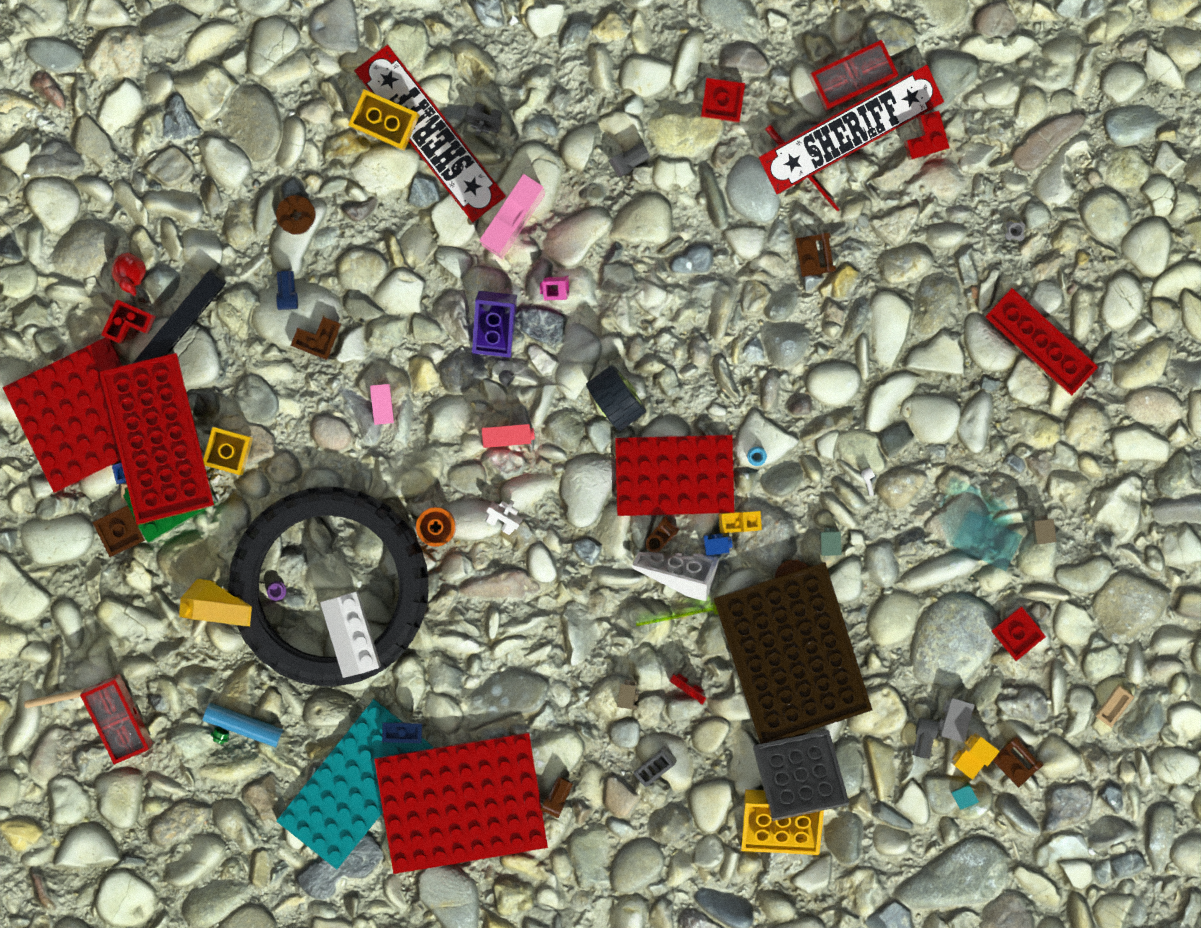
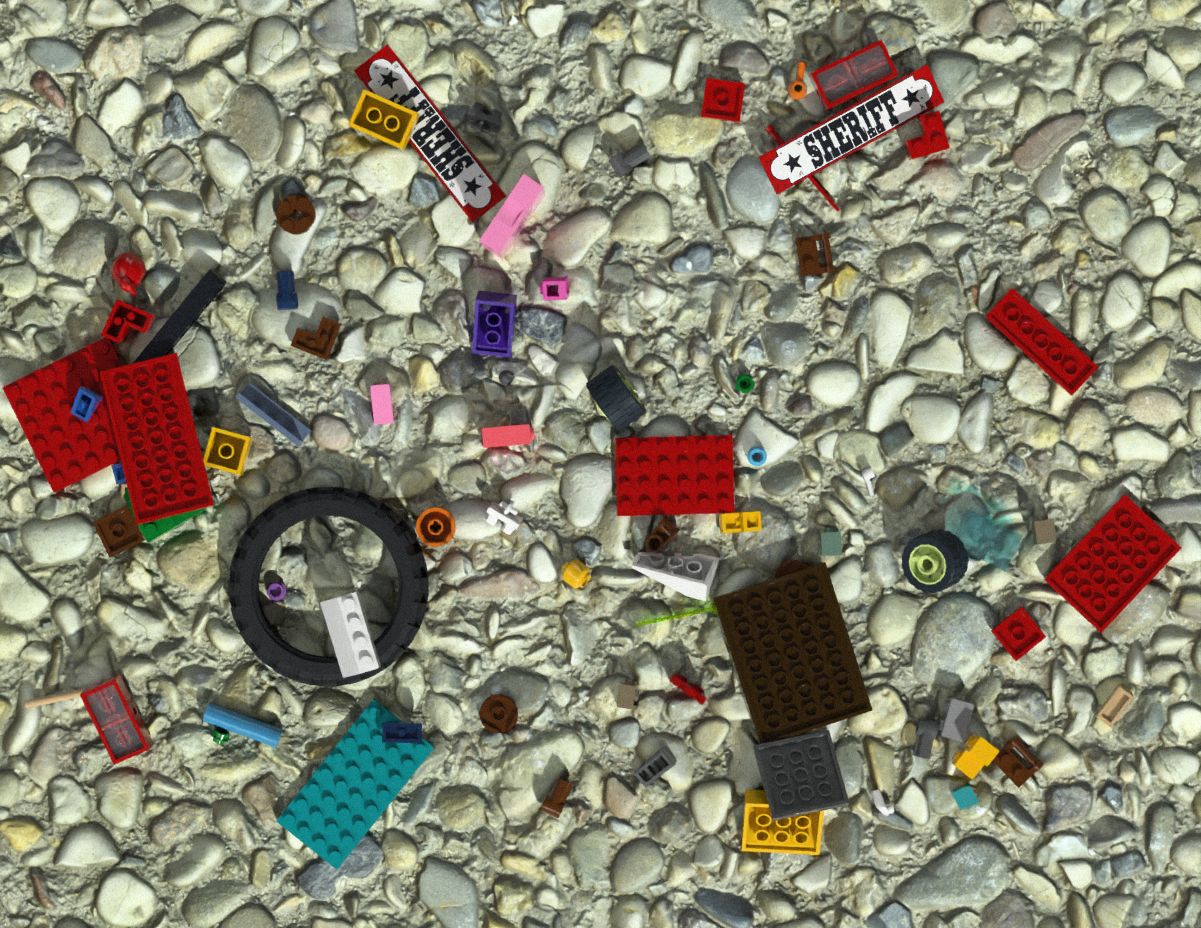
(85, 403): none -> blue slope
(214, 604): yellow wedge -> none
(273, 414): none -> sand blue fence
(461, 803): red plate -> none
(498, 713): none -> reddish brown tile
(575, 573): none -> yellow head
(717, 544): blue brick -> none
(745, 378): none -> green plate
(798, 81): none -> orange bar
(880, 804): none -> white arm
(934, 561): none -> black wheel
(1010, 233): light grey plate -> none
(1112, 563): none -> red plate

